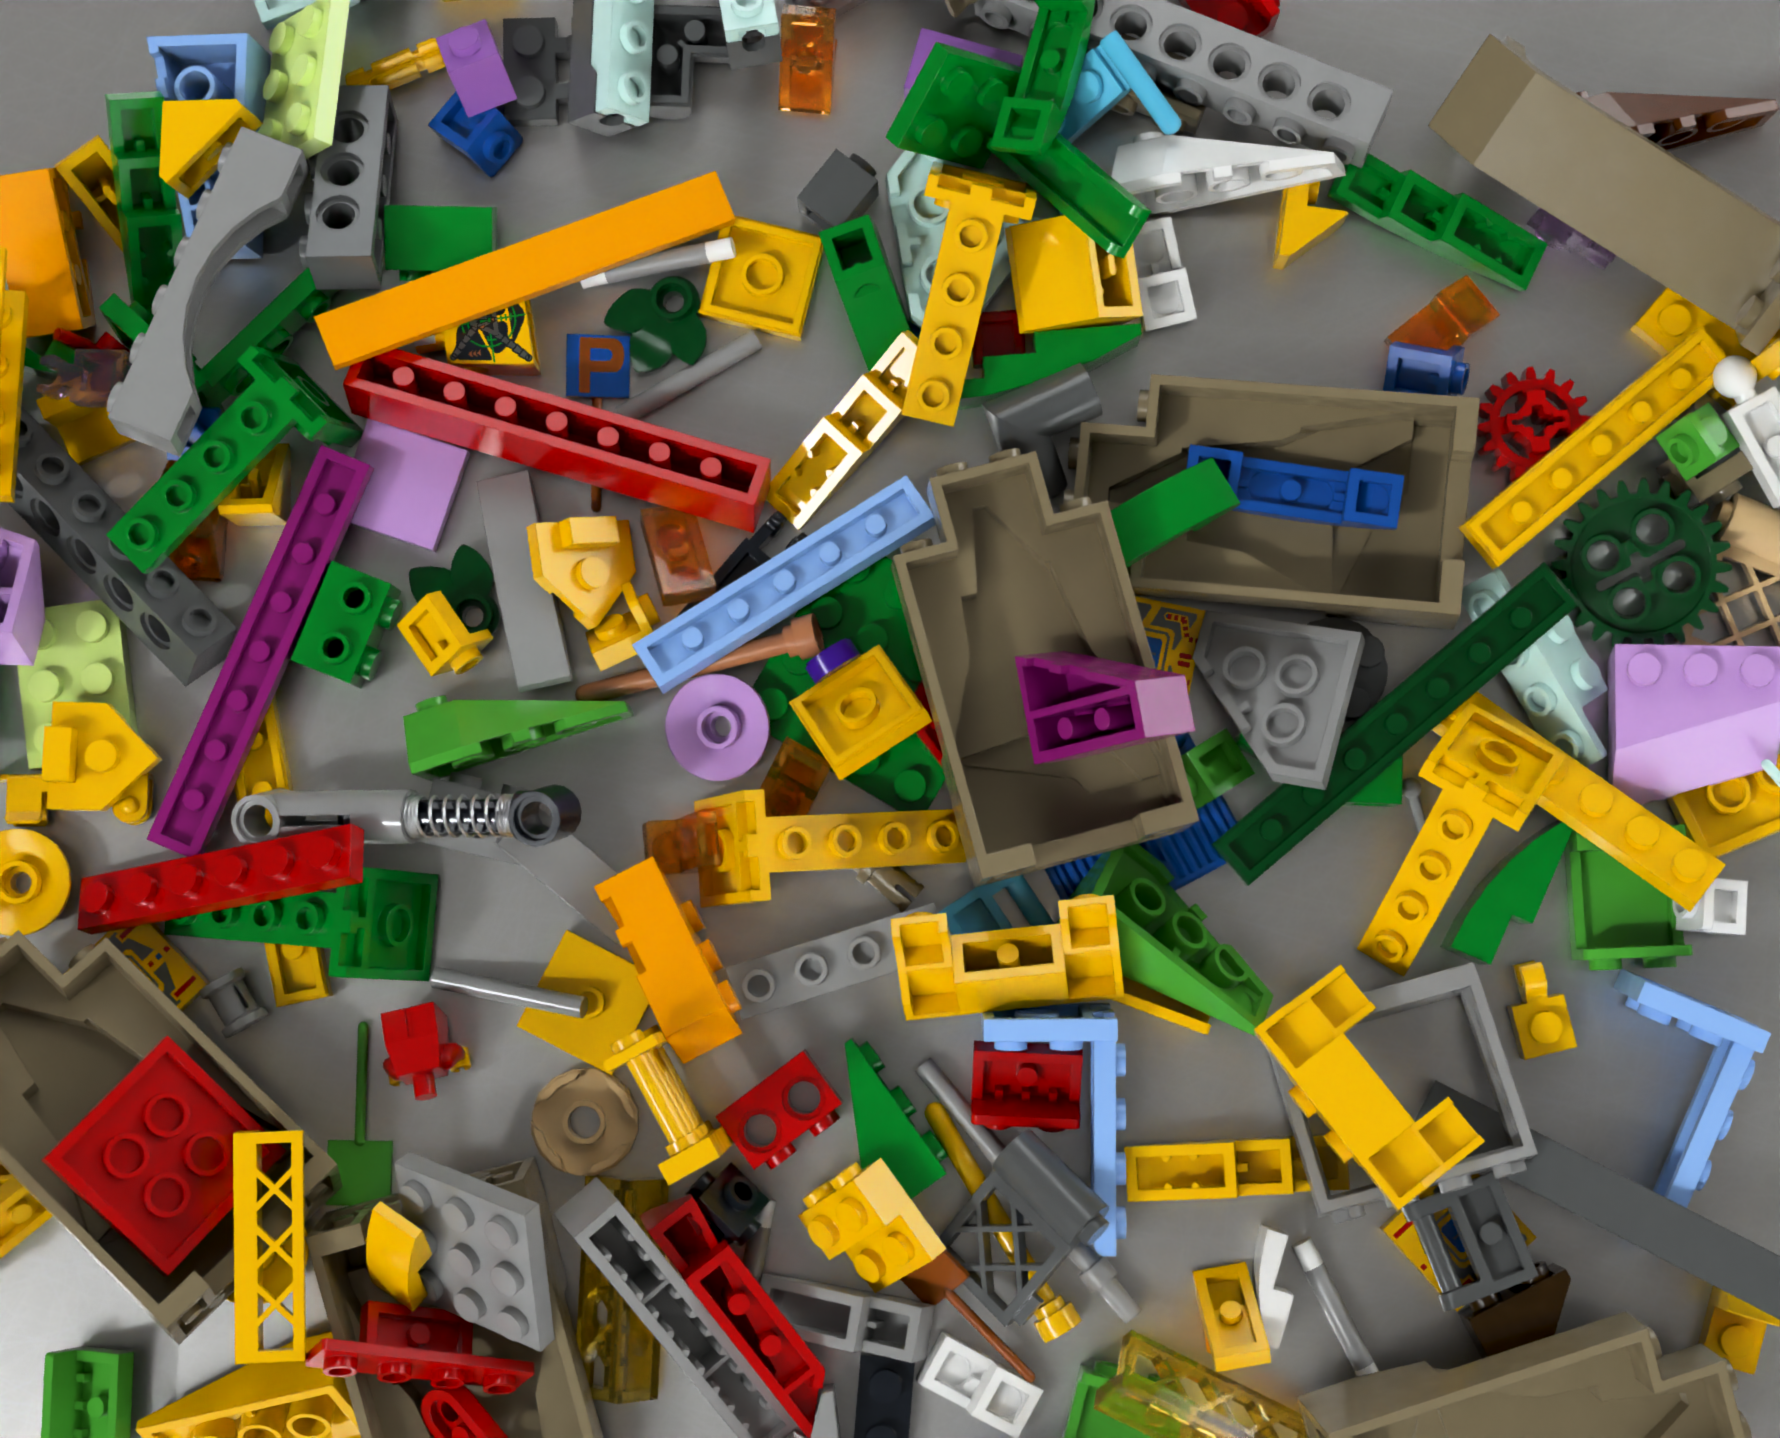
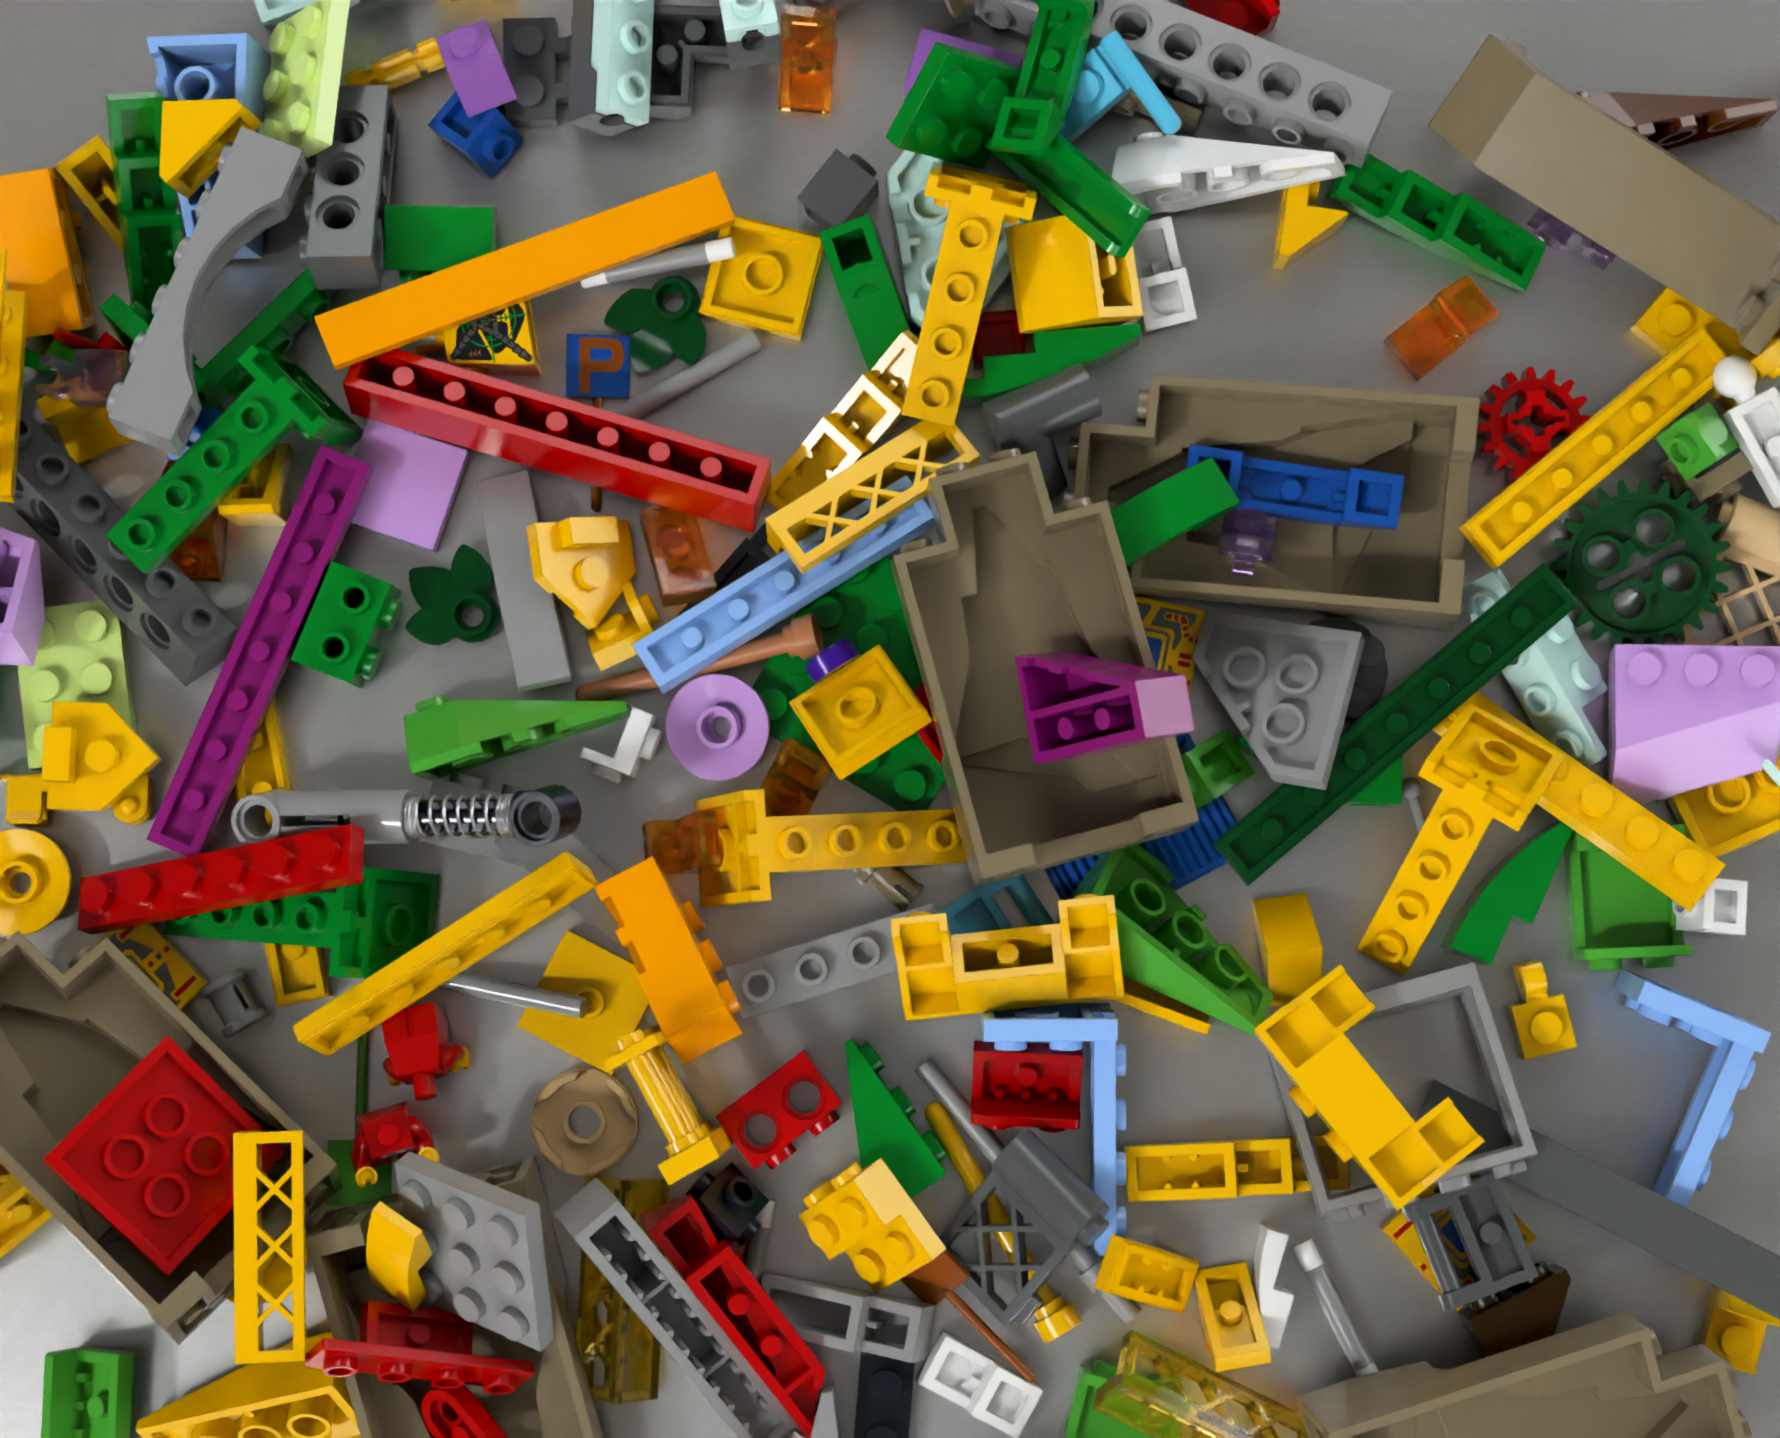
(388, 1134): none -> red piece
(441, 636): yellow bracket -> none
(445, 954): none -> yellow tile
(637, 742): none -> white bracket
(861, 481): none -> yellow fence
(1147, 1274): none -> yellow plate
(1247, 537): none -> clear purple plate
(1287, 946): none -> yellow slope
(1426, 370): blue bracket -> none

